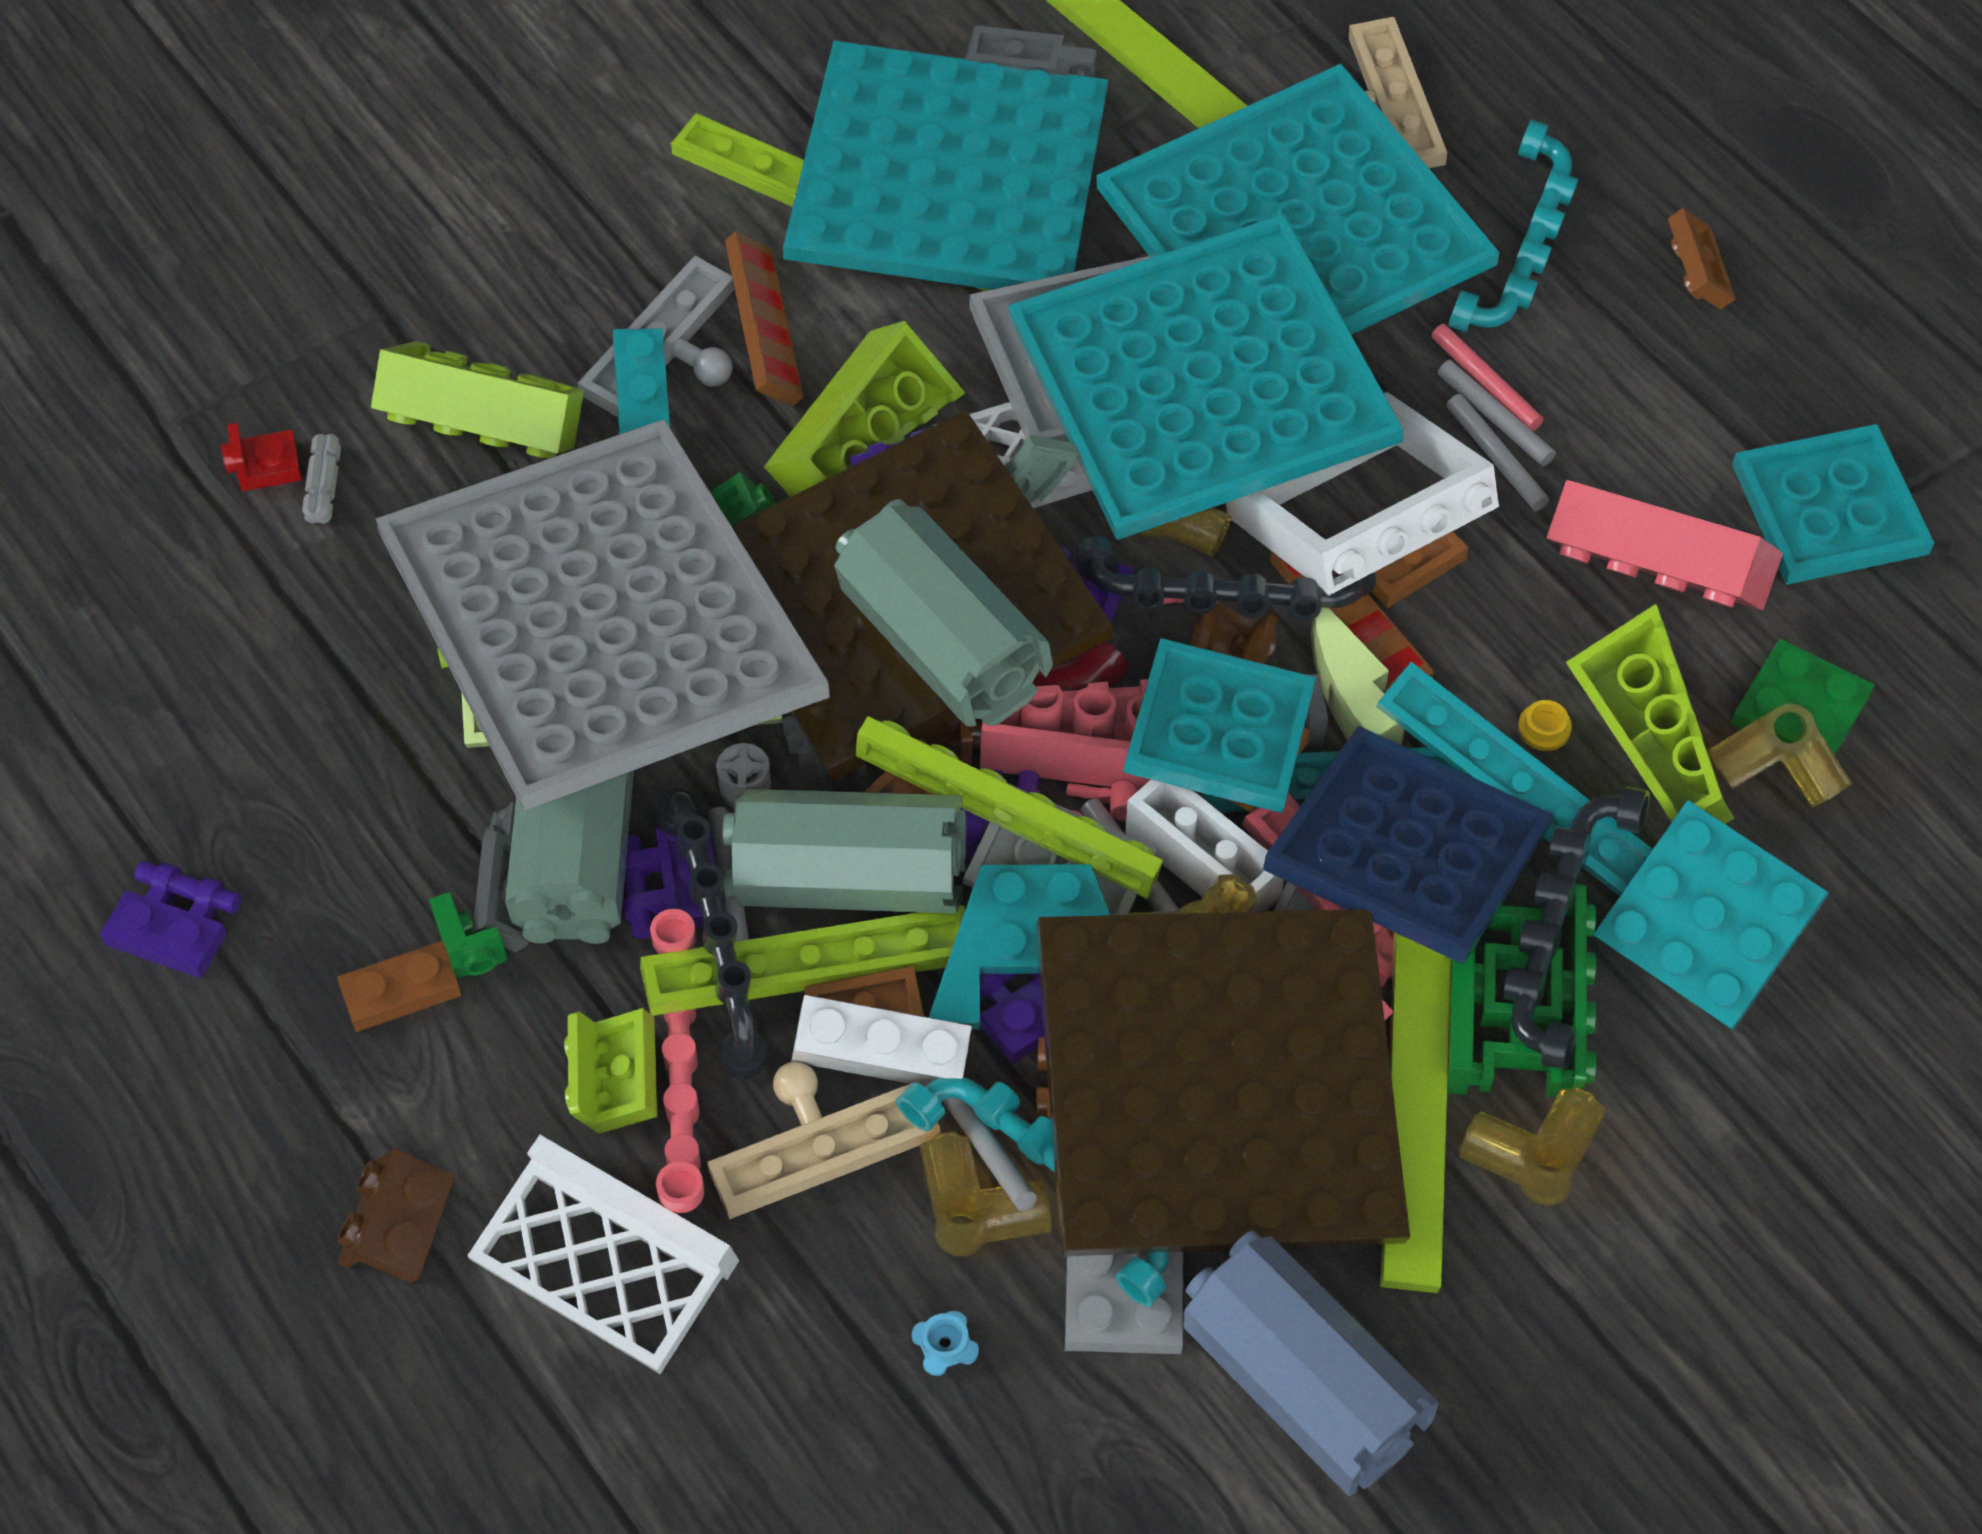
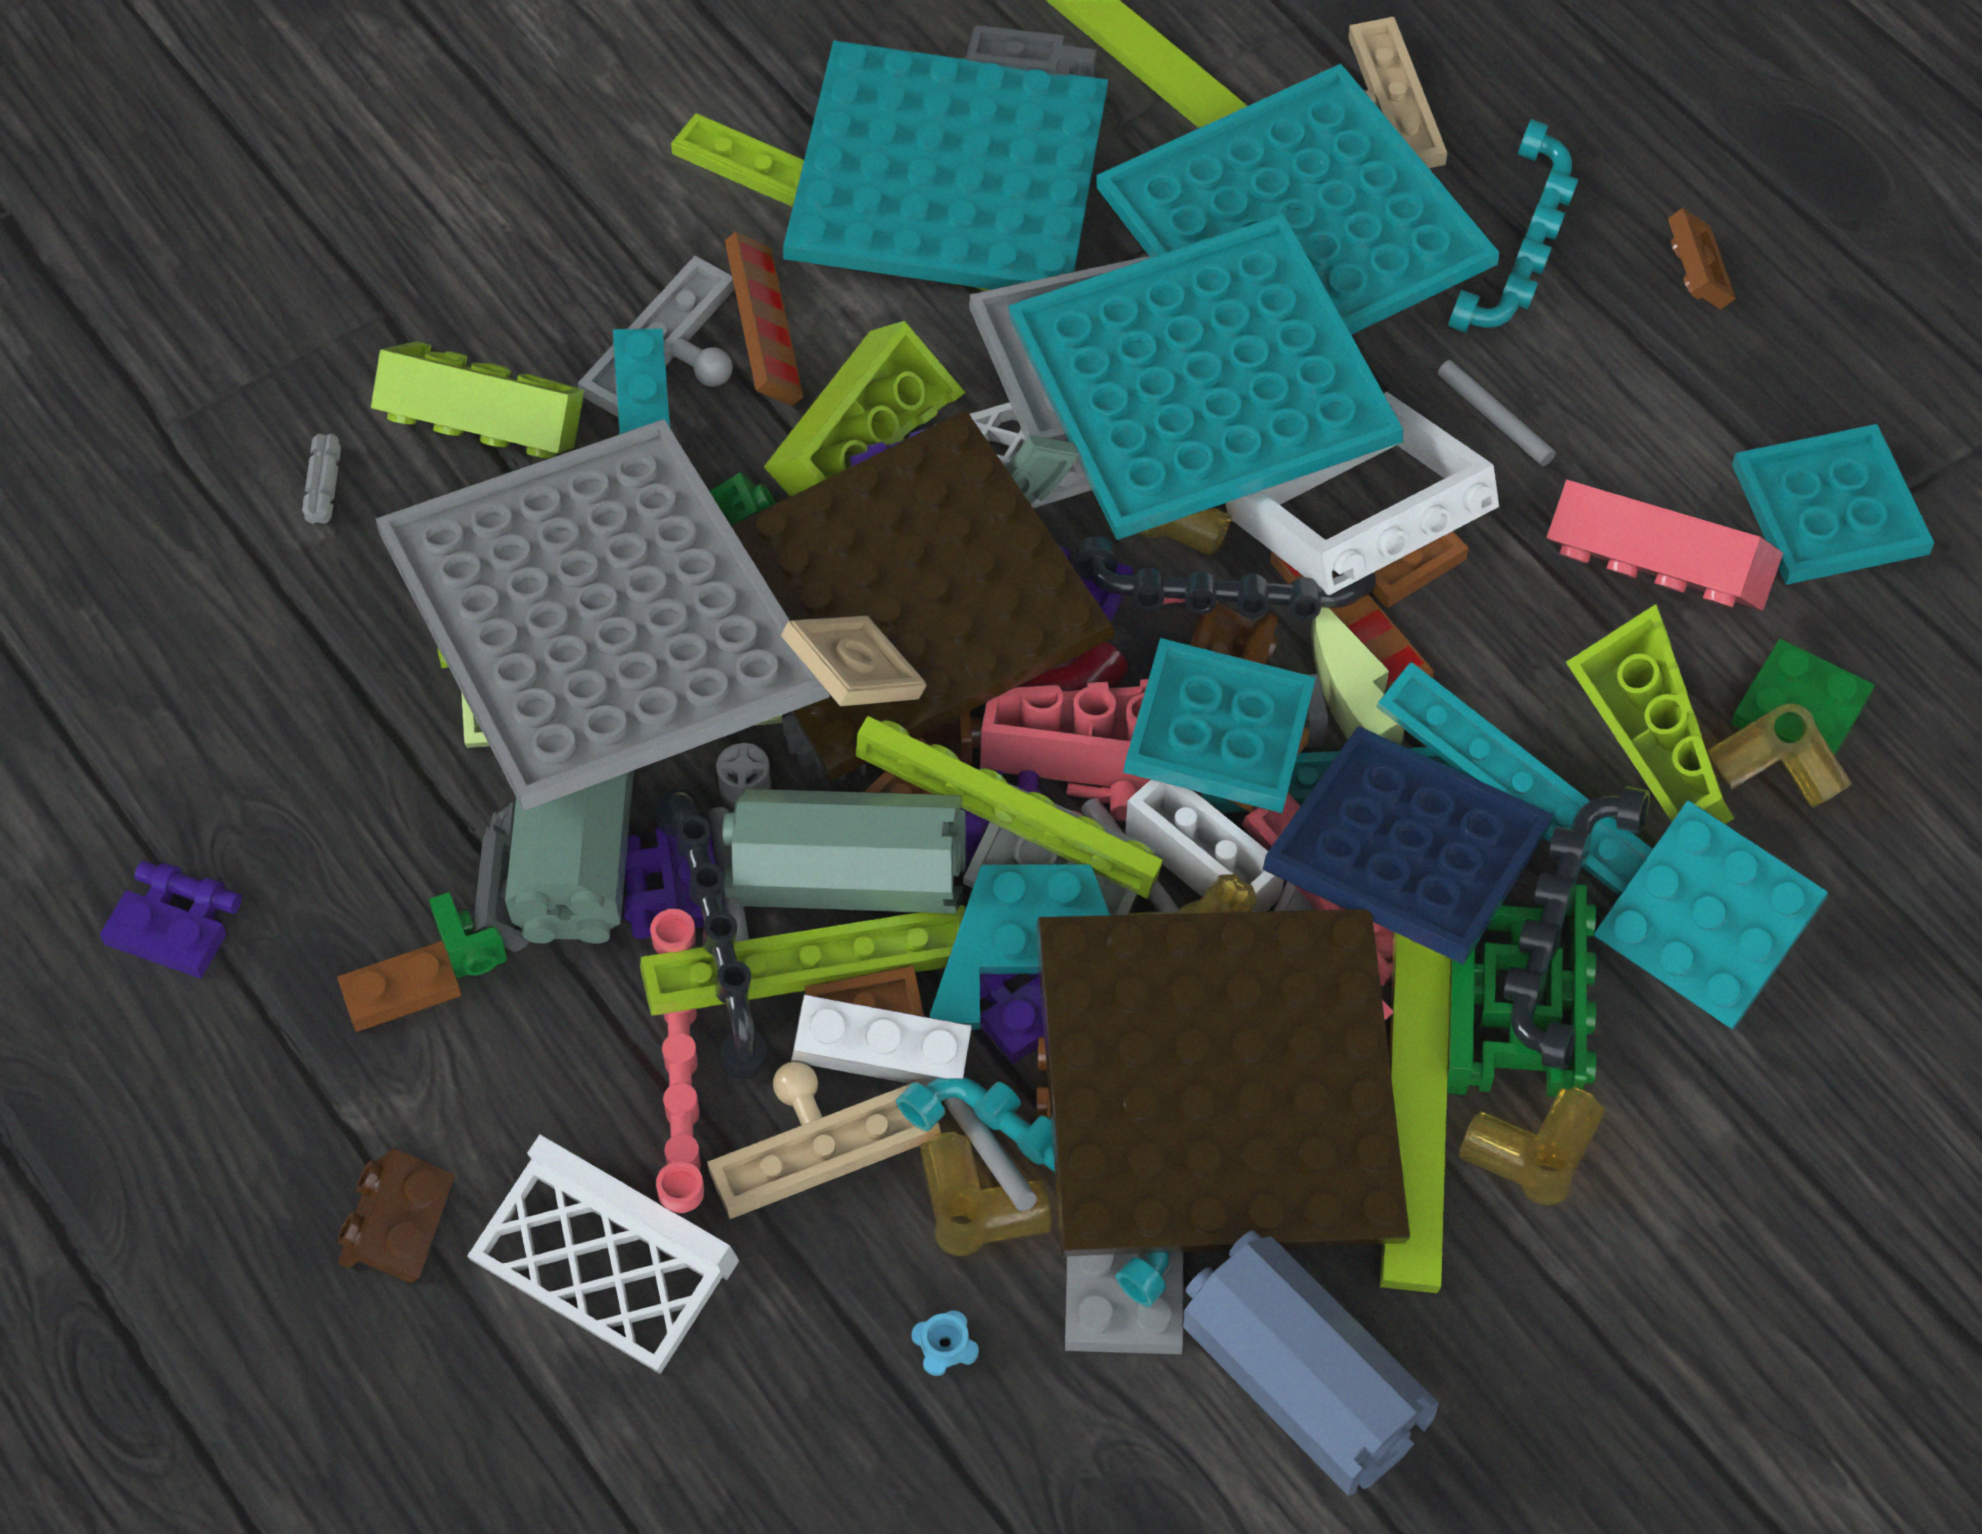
(261, 459): red bracket -> none
(611, 1070): lime bracket -> none
(853, 660): none -> tan tile
(942, 614): sand green brick -> none
(1486, 376): coral bar -> none
(1497, 452): light grey bar -> none
(1545, 725): yellow plate -> none

